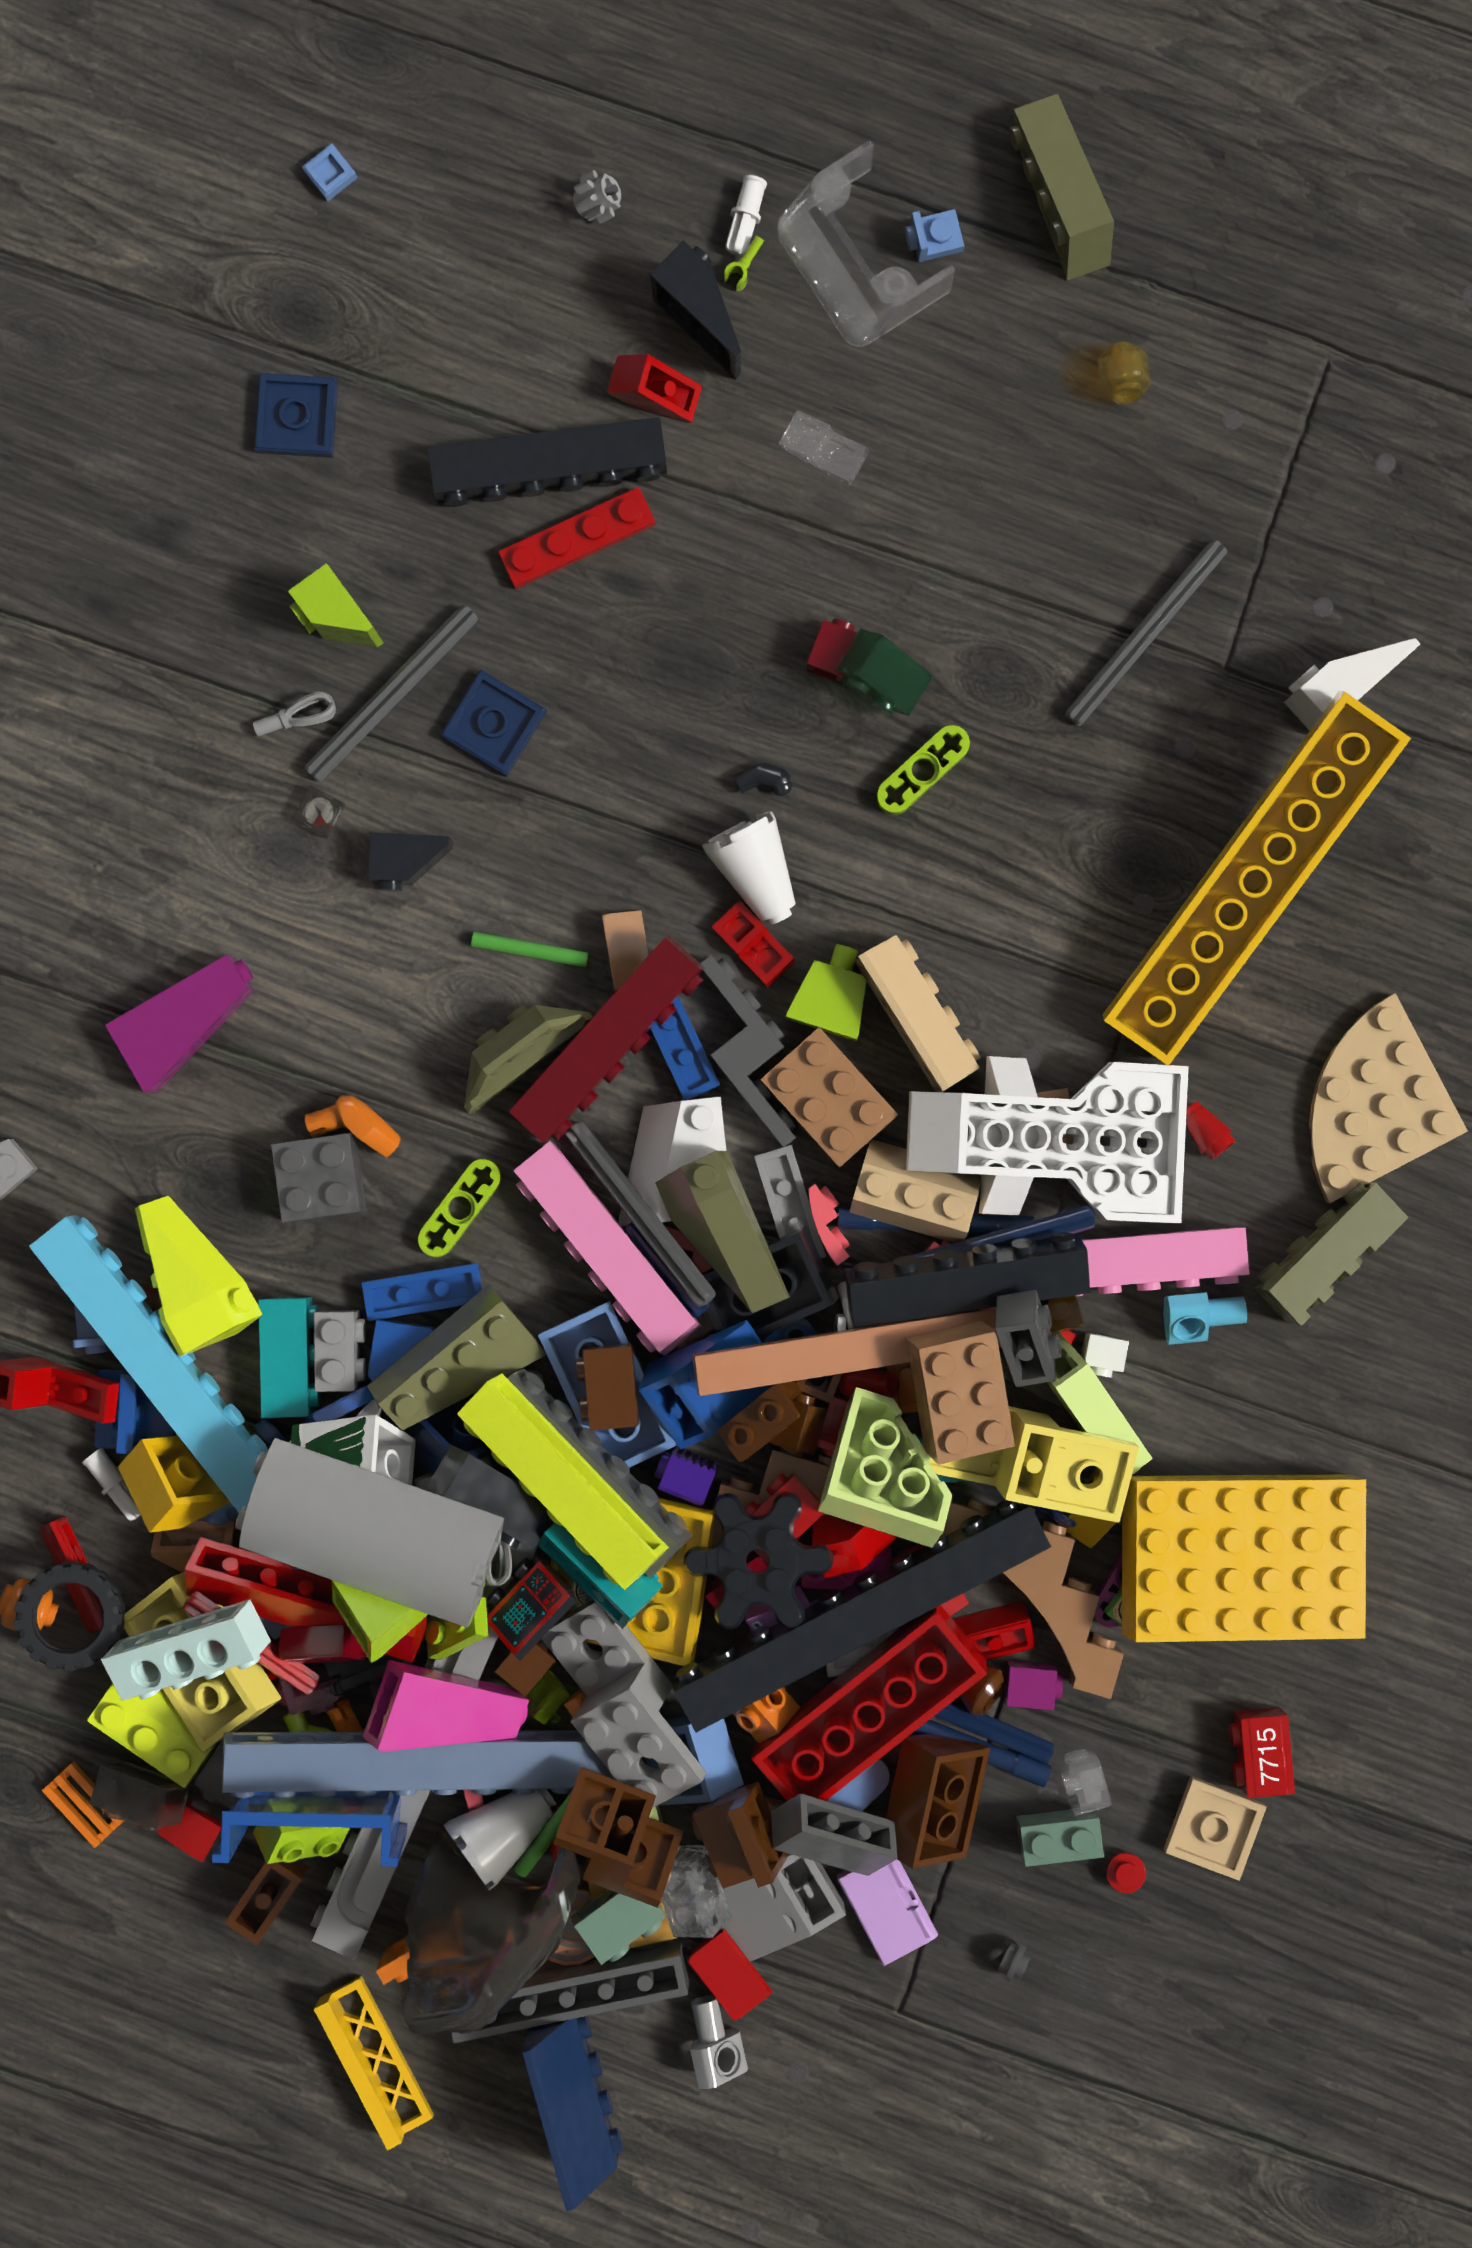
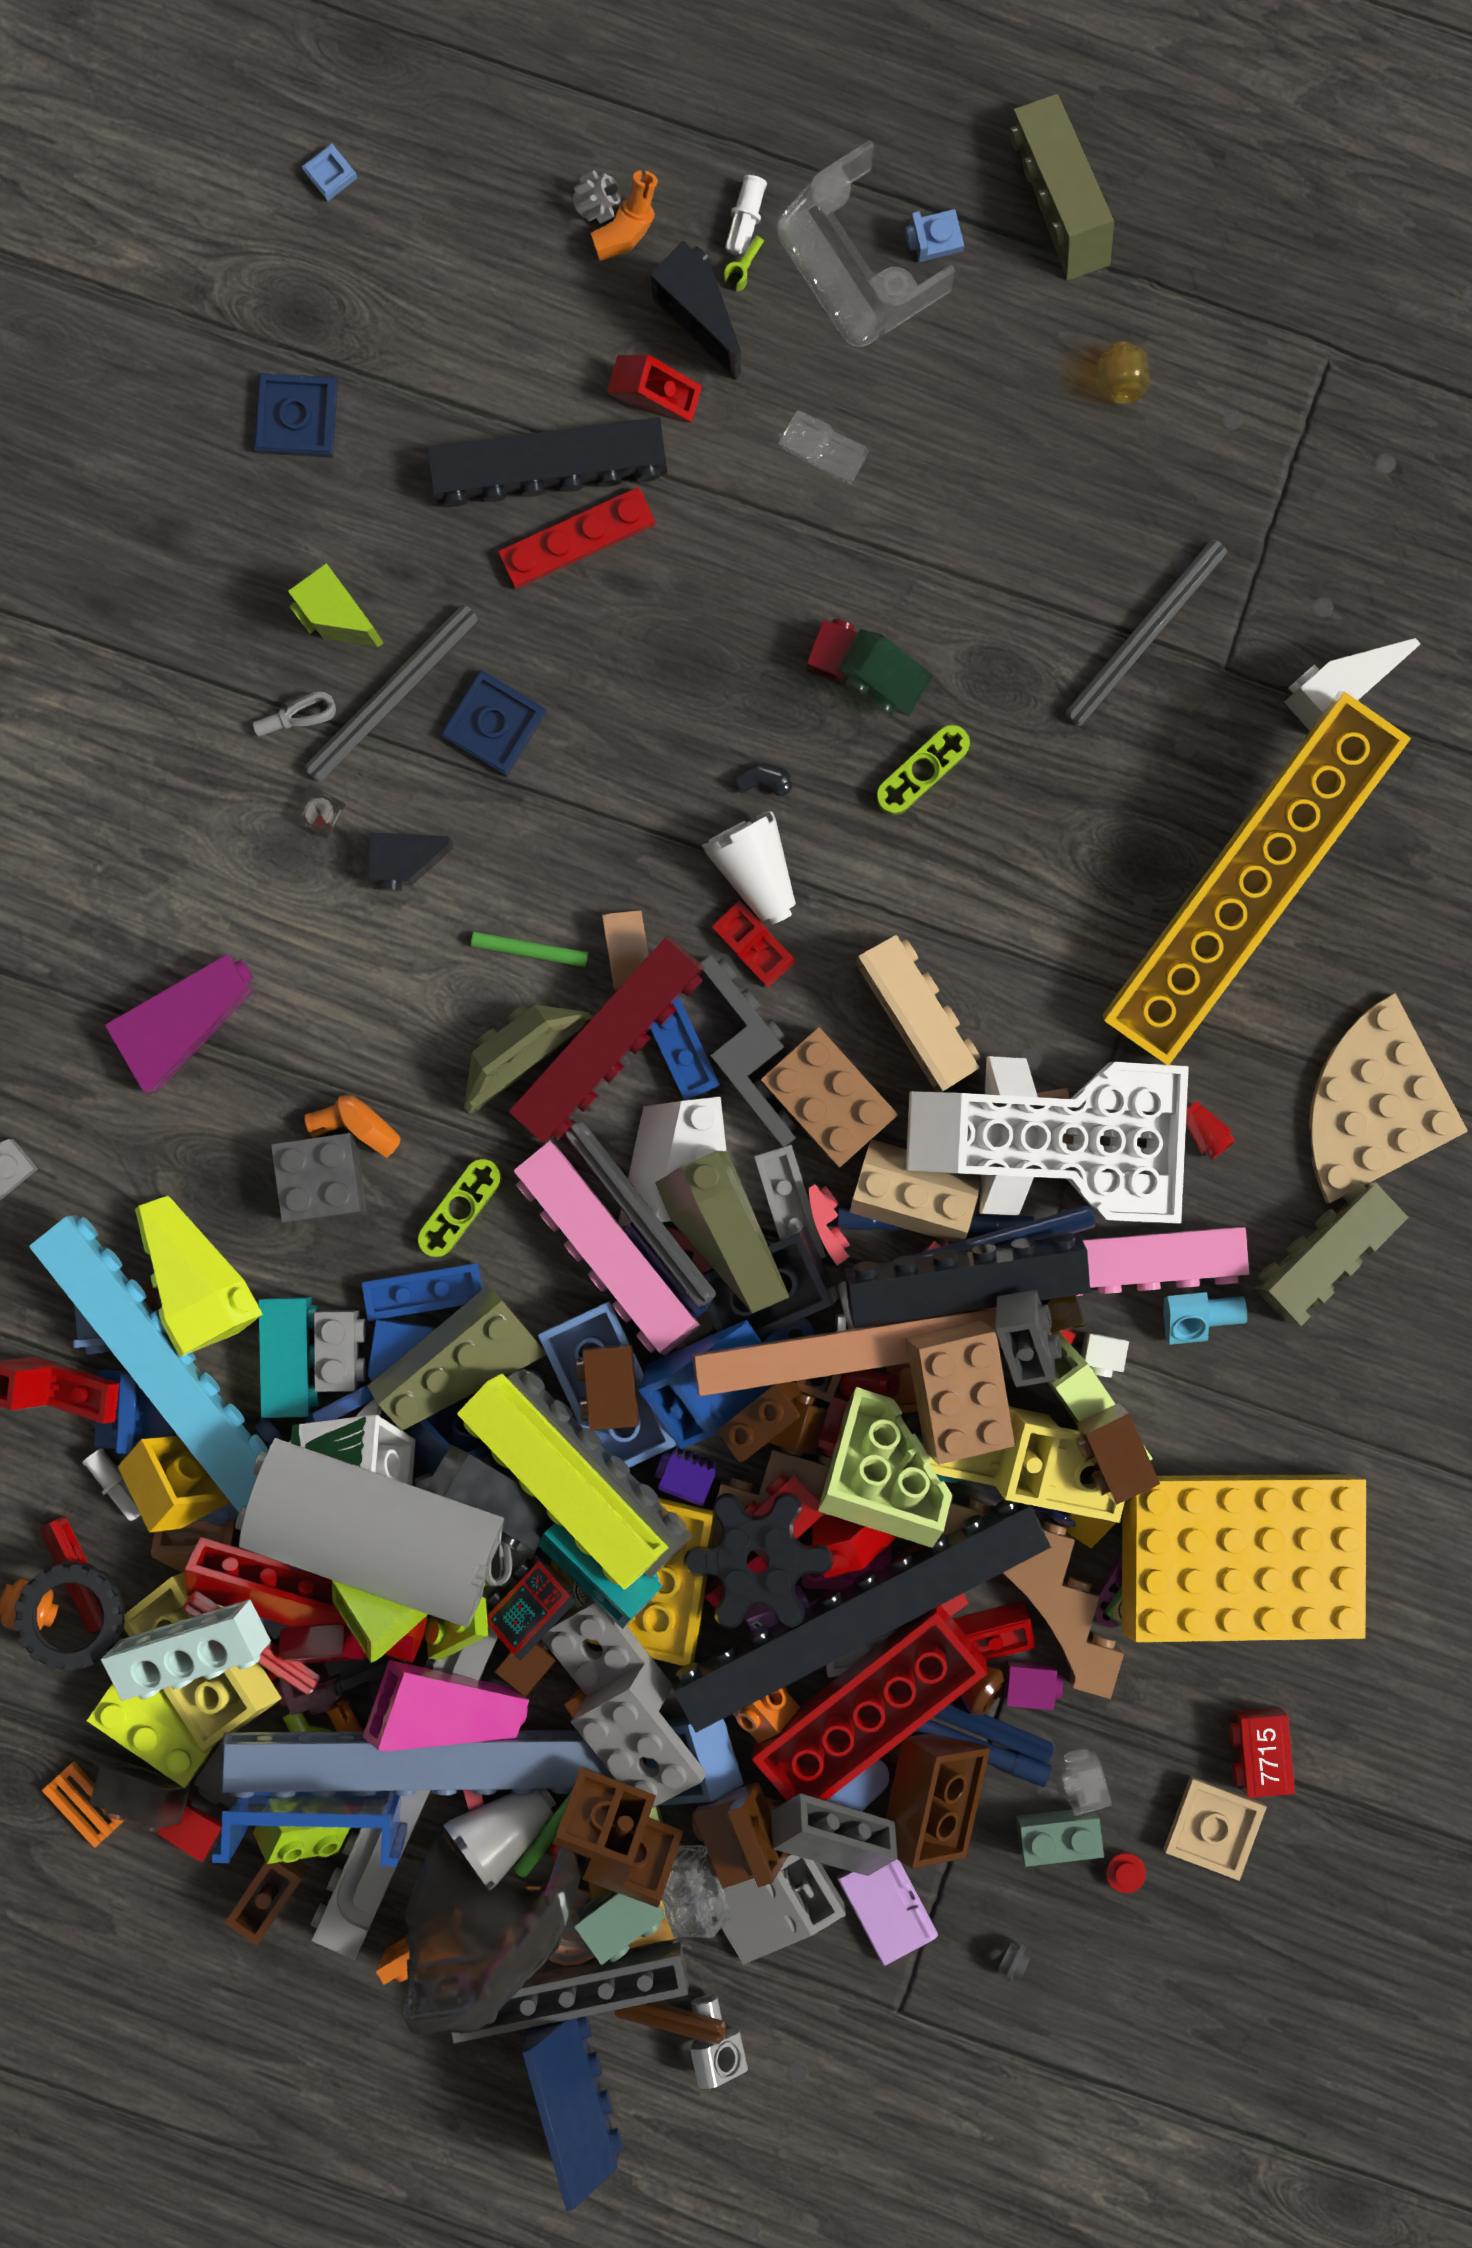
(360, 2068): yellow fence -> none
(547, 1698): clear neon green tile -> none
(630, 221): none -> orange arm
(675, 2021): none -> reddish brown axle
(729, 1974): red slope -> none
(831, 996): lime torso -> none
(1116, 1453): none -> reddish brown brick

